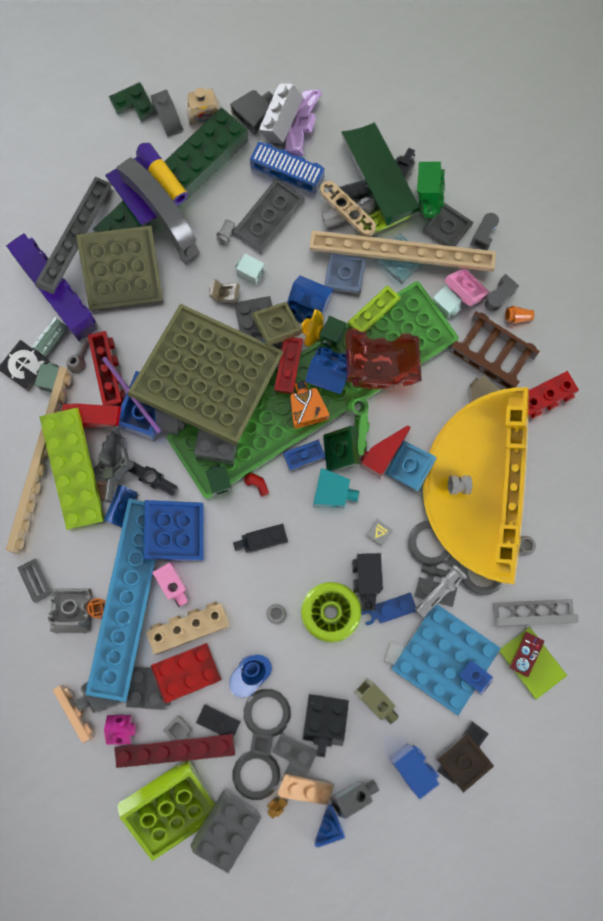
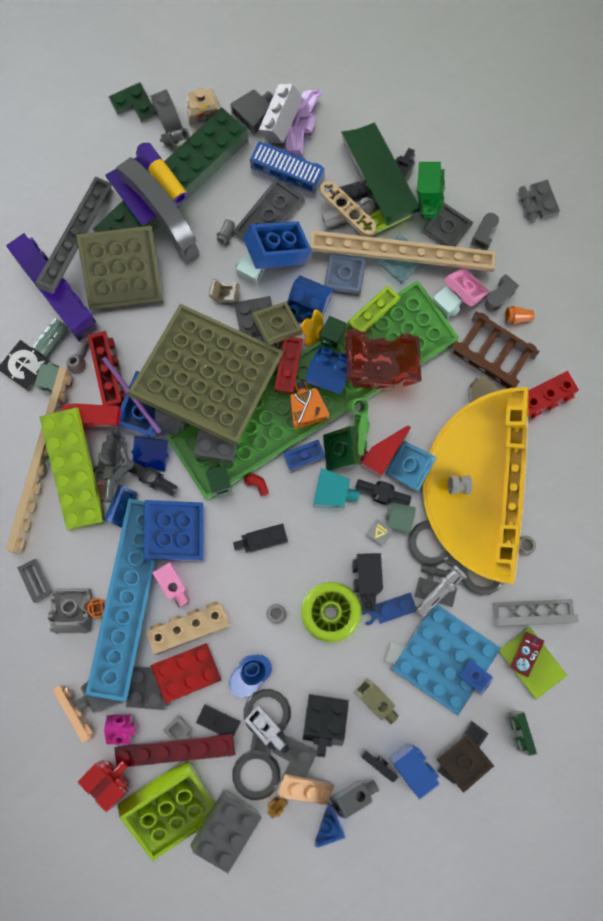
(104, 783): none -> red brick
(150, 452): none -> clear blue piece
(174, 136): none -> dark grey axle
(267, 730): none -> hinge
(277, 244): none -> blue brick
(379, 764): none -> black plate
(382, 492): none -> black axle
(400, 517): none -> sand green brick
(523, 740): none -> dark green plate
(544, 200): none -> dark grey plate

